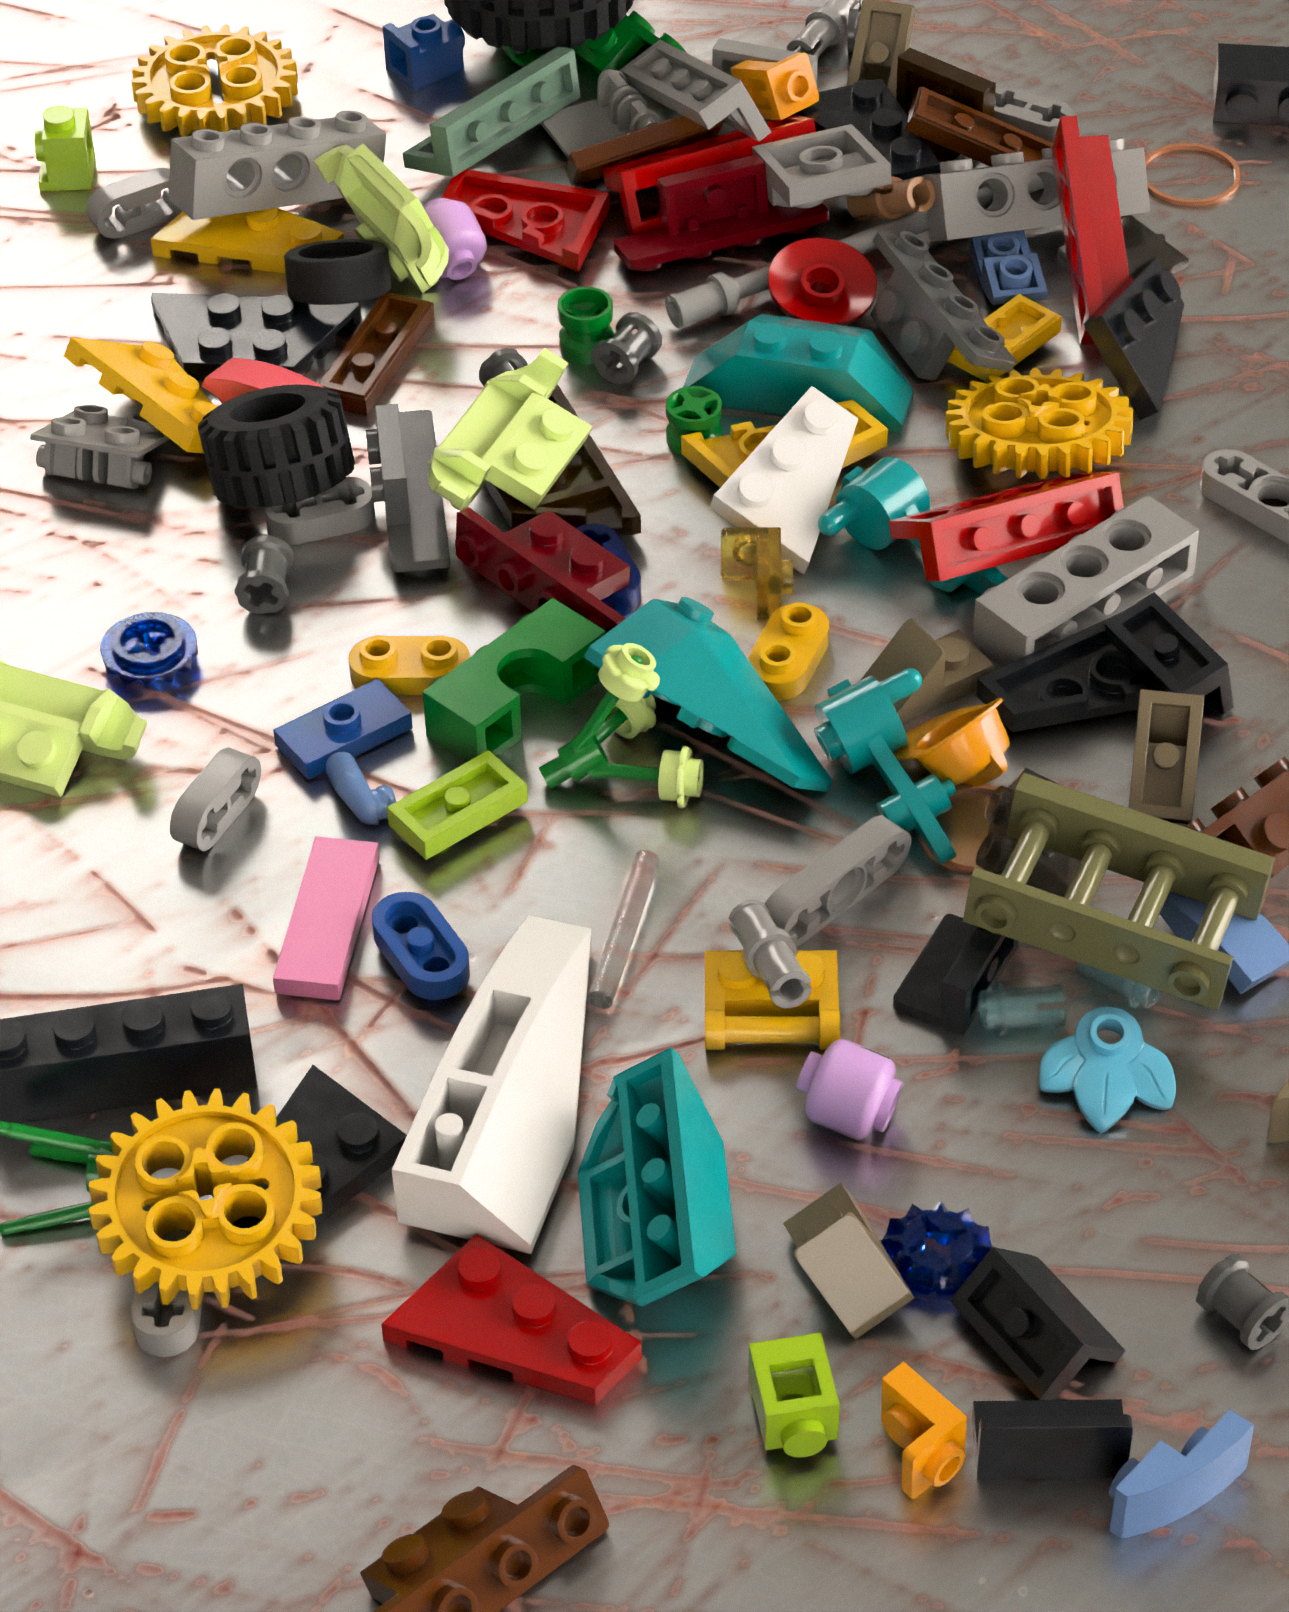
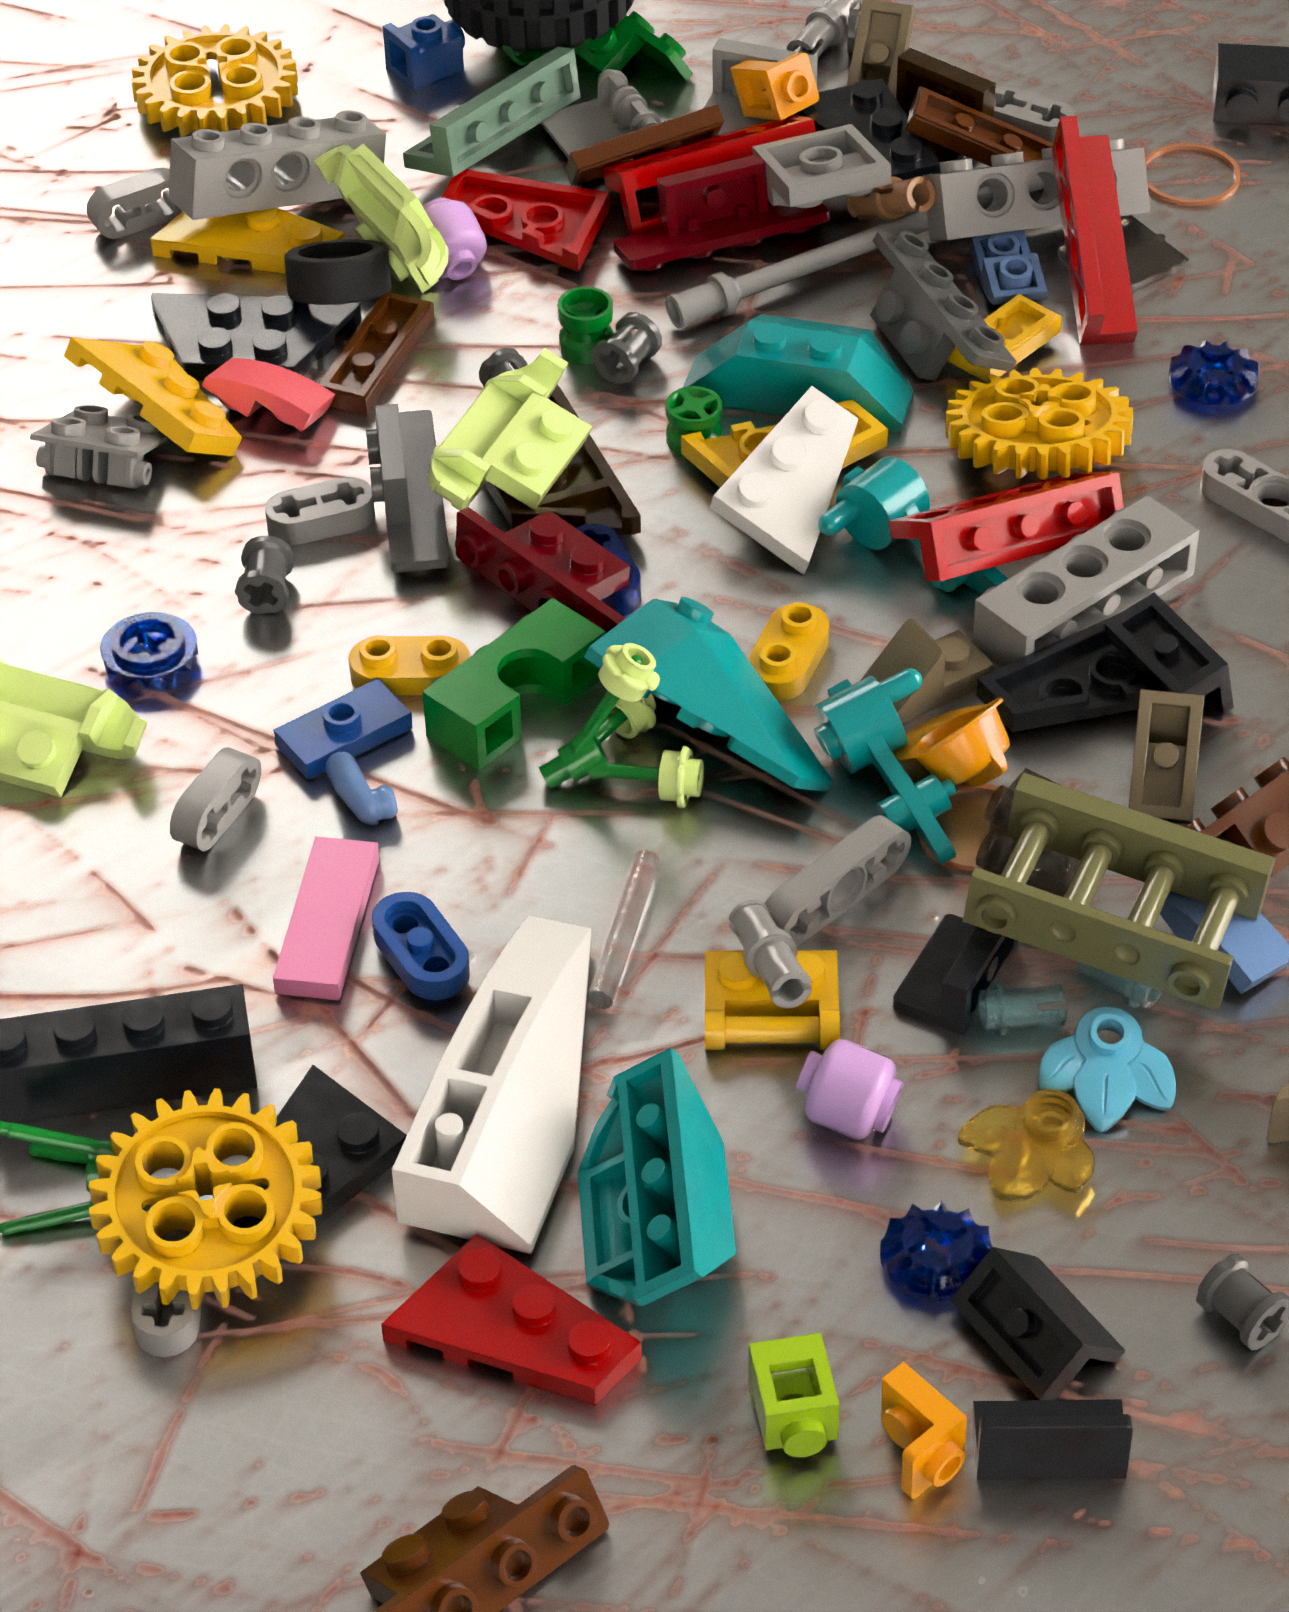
(65, 149): lime brick -> none
(276, 445): black tyre -> none
(457, 804): lime plate -> none
(695, 89): light grey fence -> none
(756, 555): clear yellow bracket -> none
(822, 281): red dish -> none
(847, 1261): slope -> none
(1029, 1152): none -> clear yellow plate
(1138, 334): black wing -> none
(1175, 1483): medium blue slope -> none
(1214, 387): none -> clear blue gear

